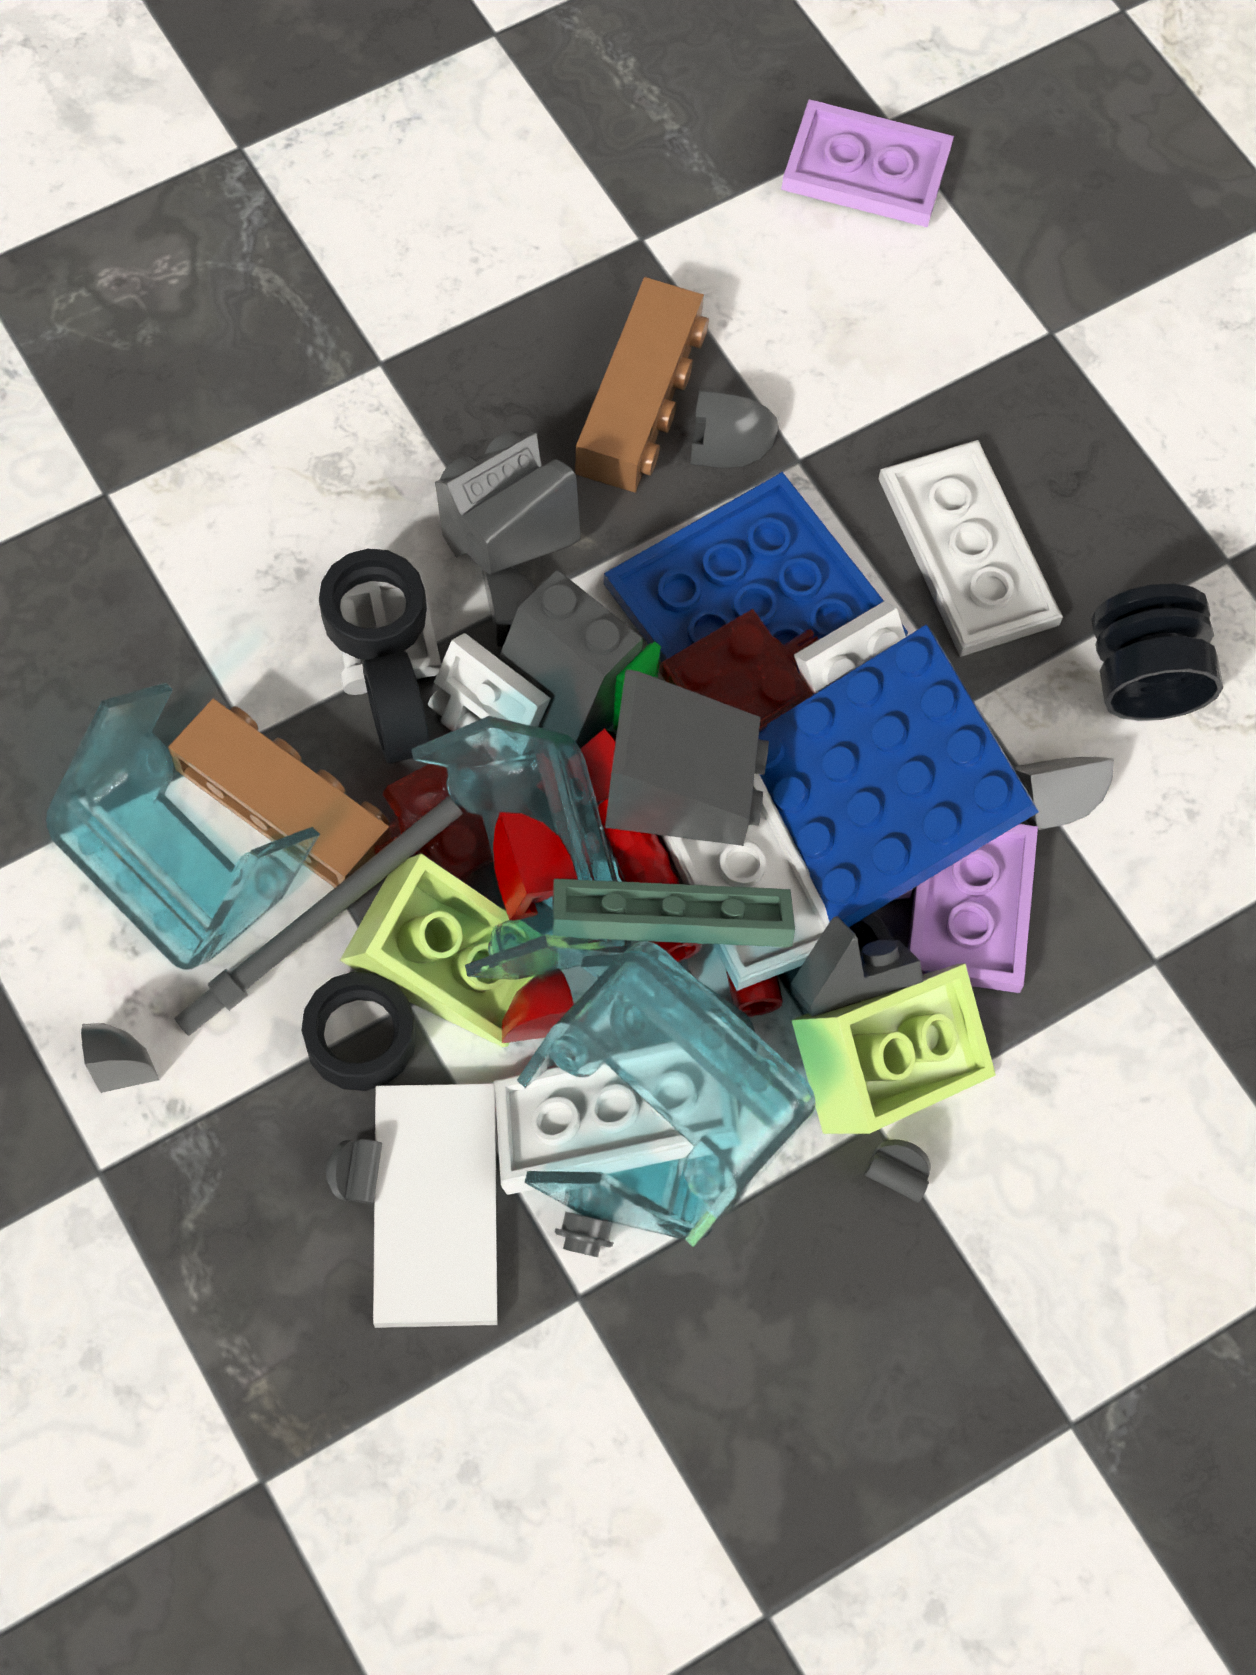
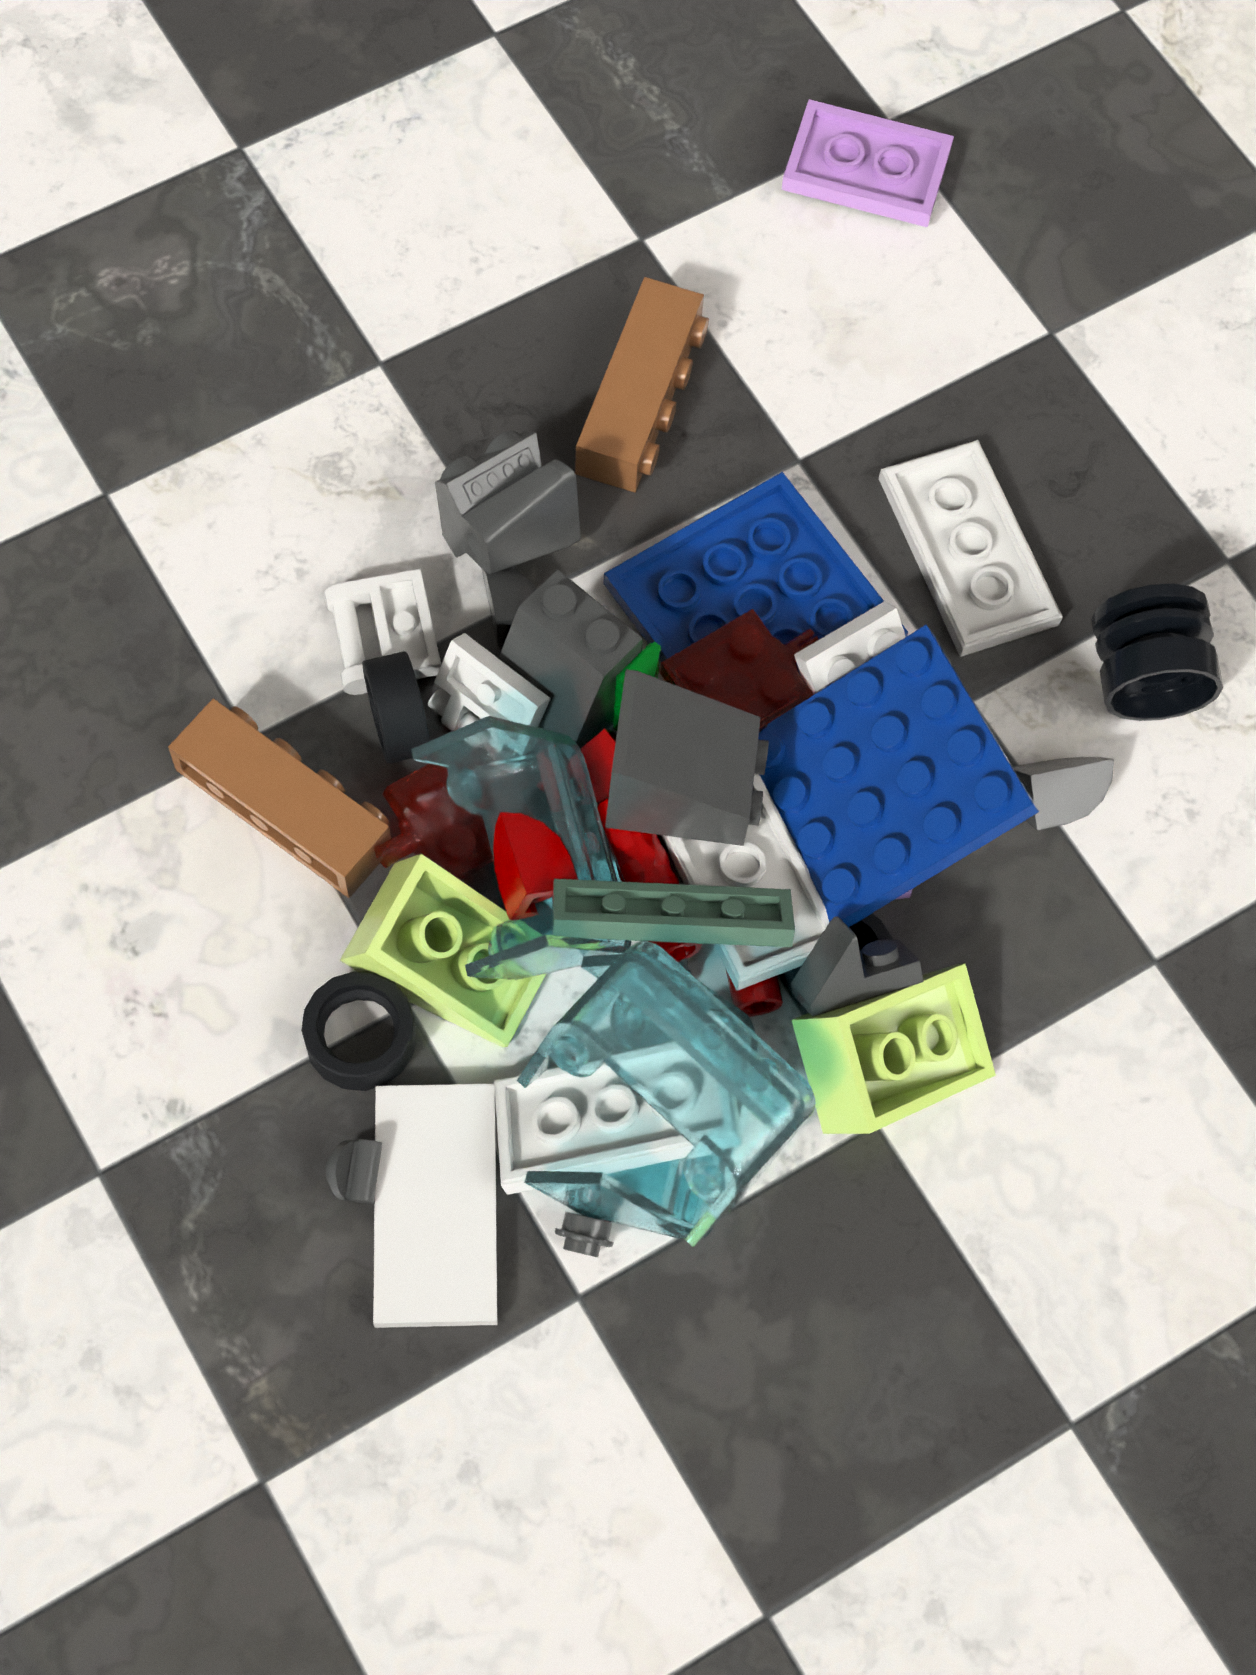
(115, 1058): dark grey brick -> none
(147, 852): clear light blue windscreen -> none
(230, 987): dark grey bar -> none
(365, 567): black tyre -> none
(537, 1007): red brick -> none
(731, 430): dark grey brick -> none
(900, 1167): dark grey plate -> none
(979, 912): lavender plate -> none

